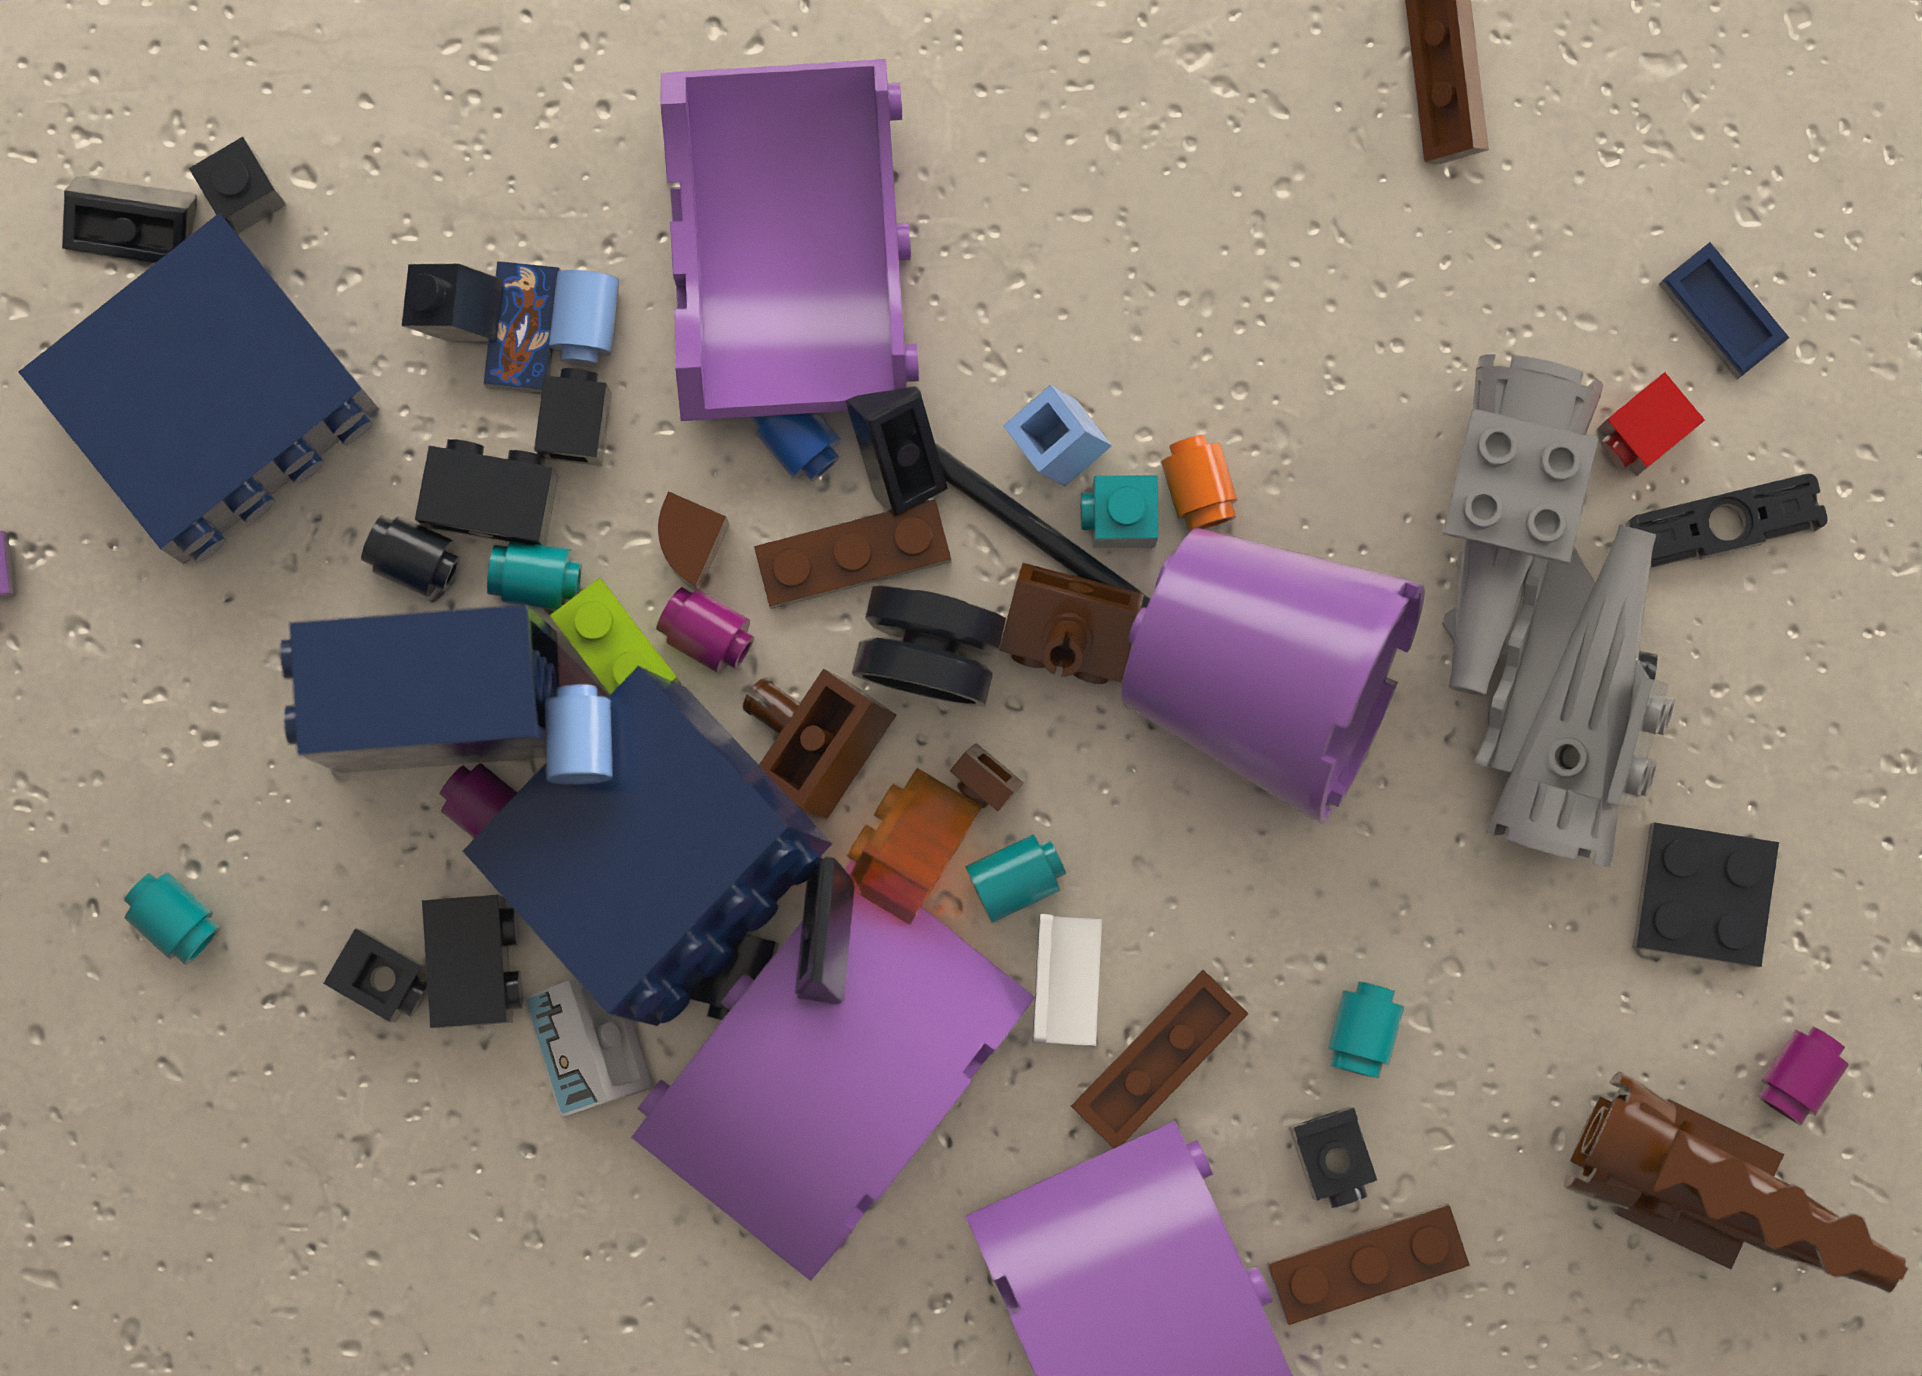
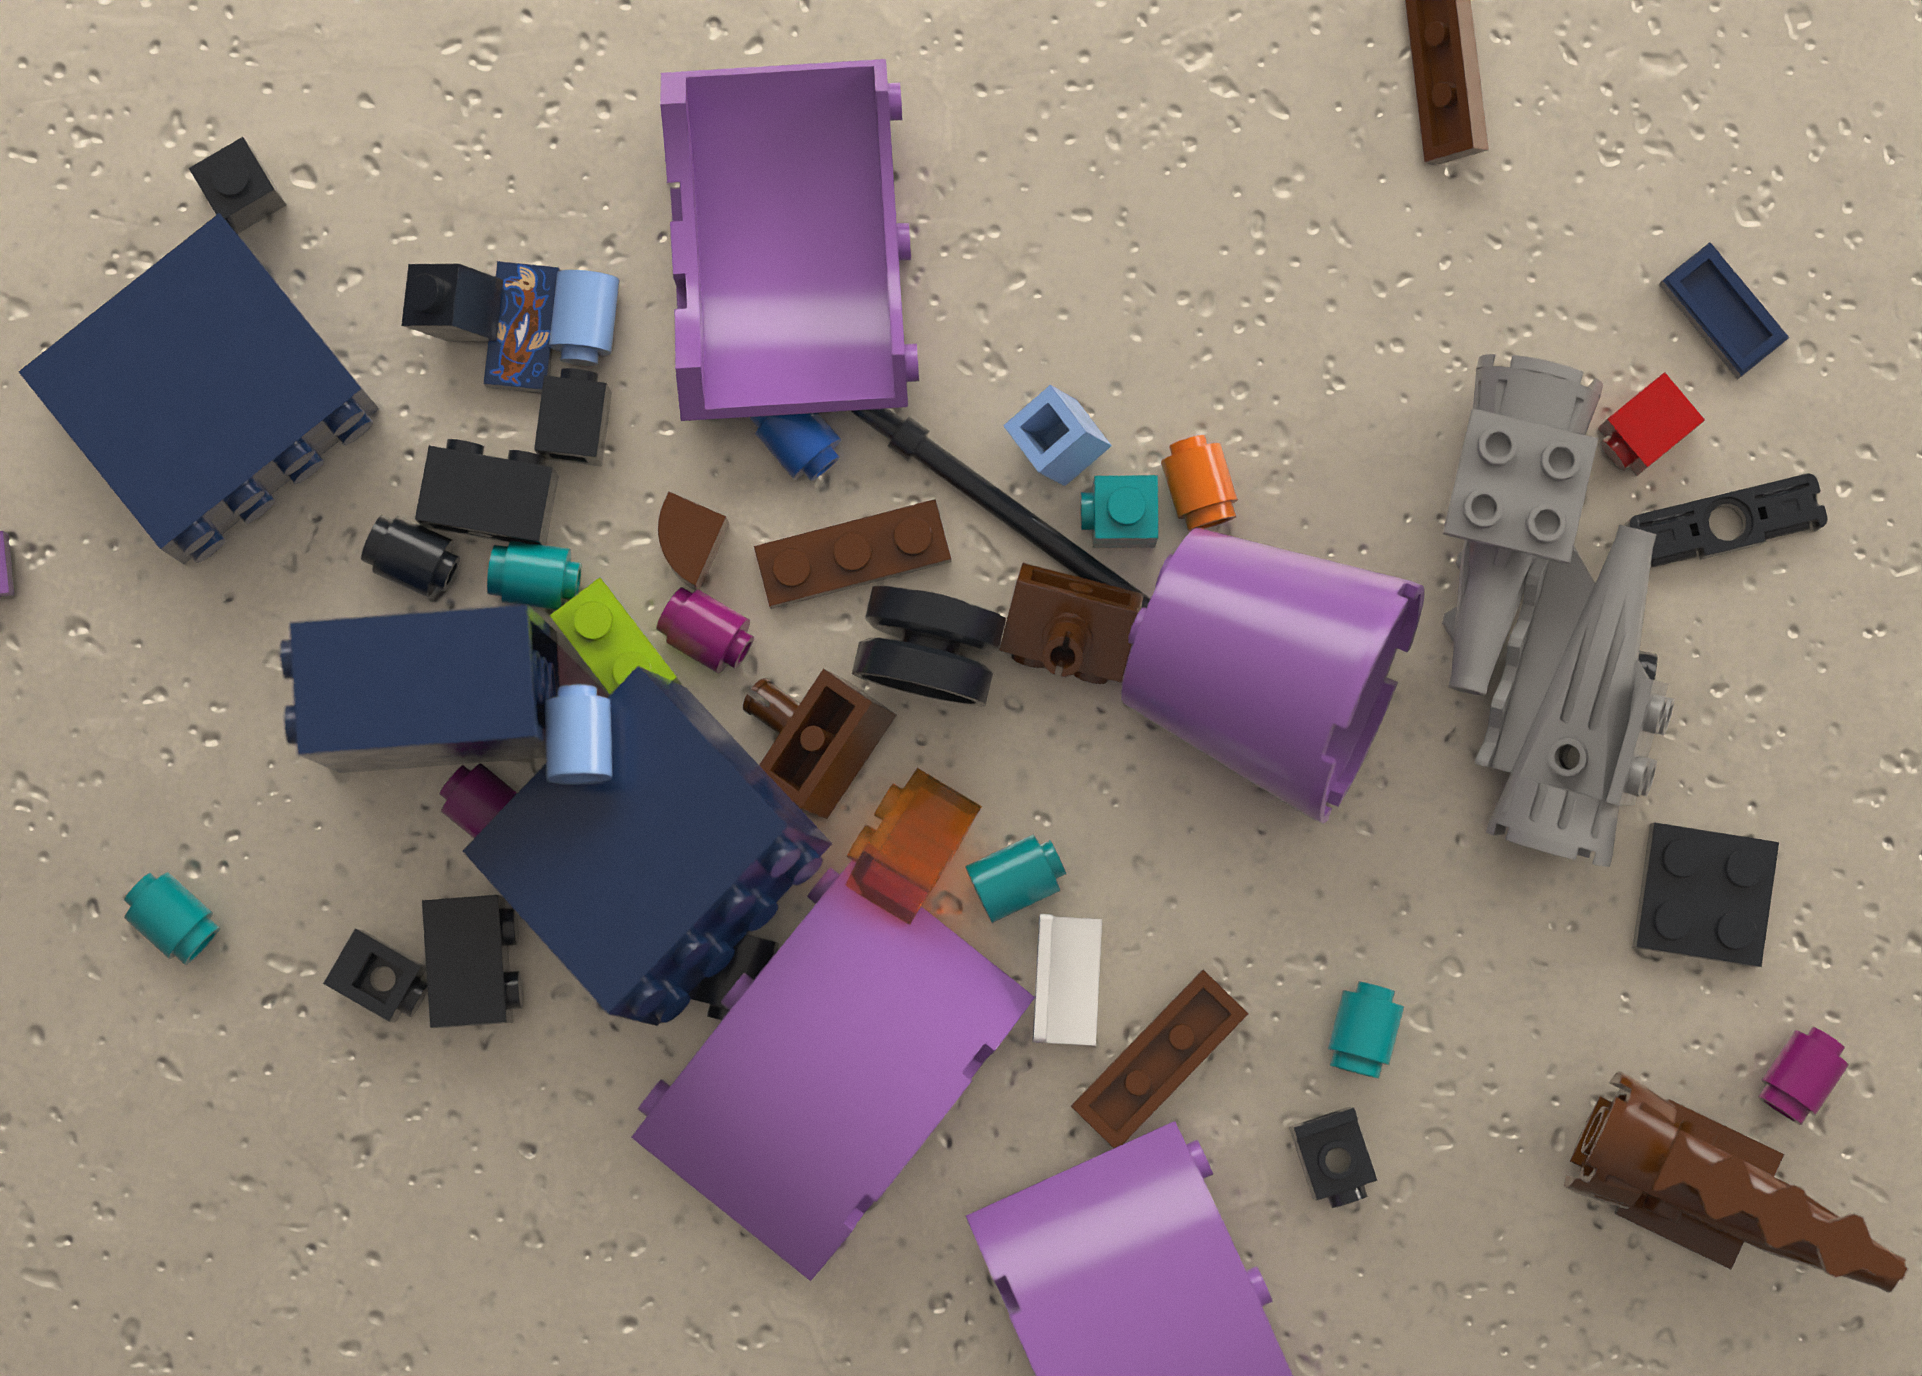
(125, 219): black slope -> none
(584, 1049): white panel -> none
(825, 933): black slope -> none
(897, 447): black slope -> none
(985, 778): reddish brown plate -> none
(1368, 1264): reddish brown plate -> none

